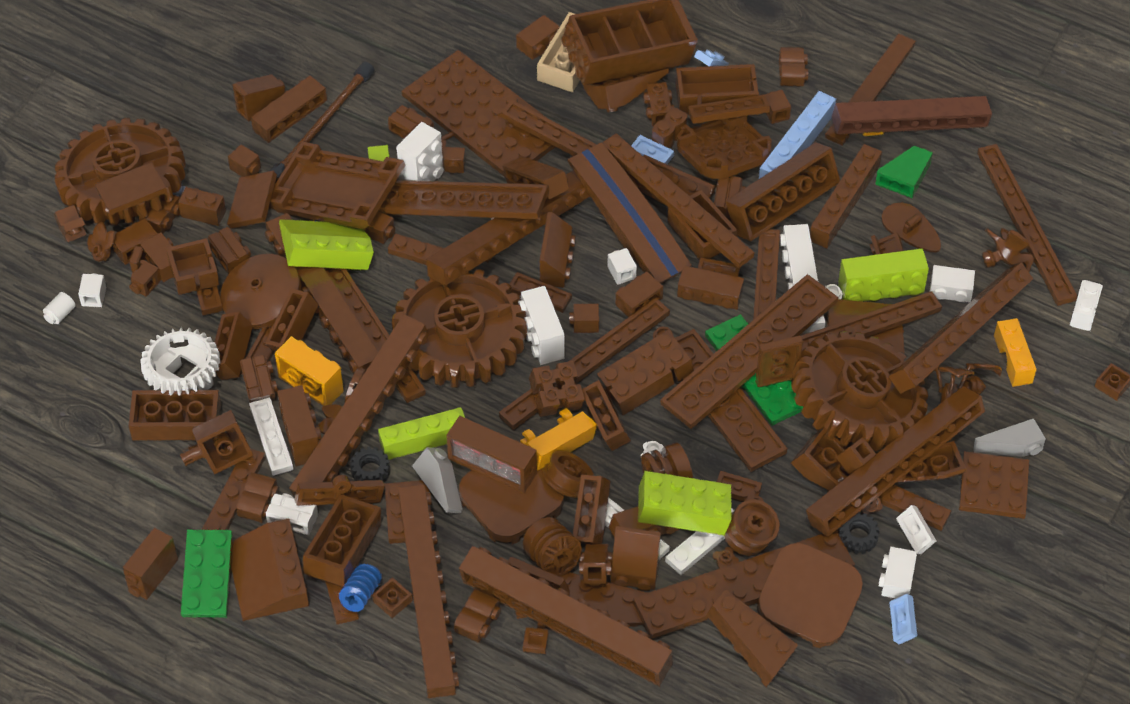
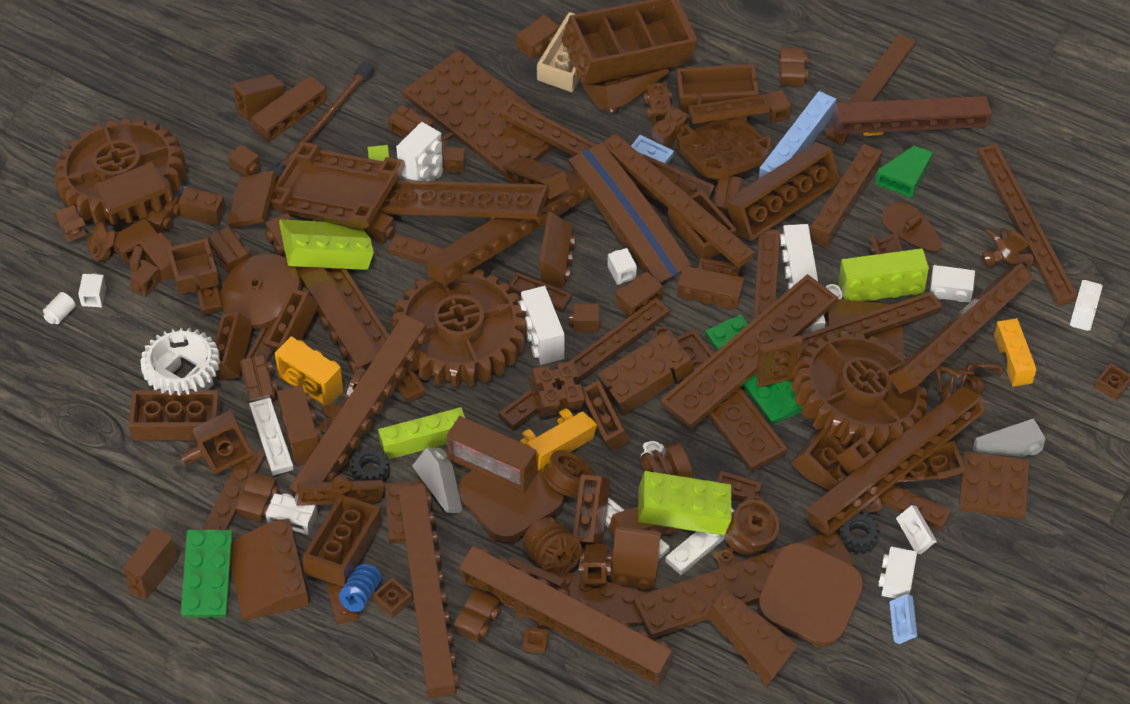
(711, 58): light blue plate -> none

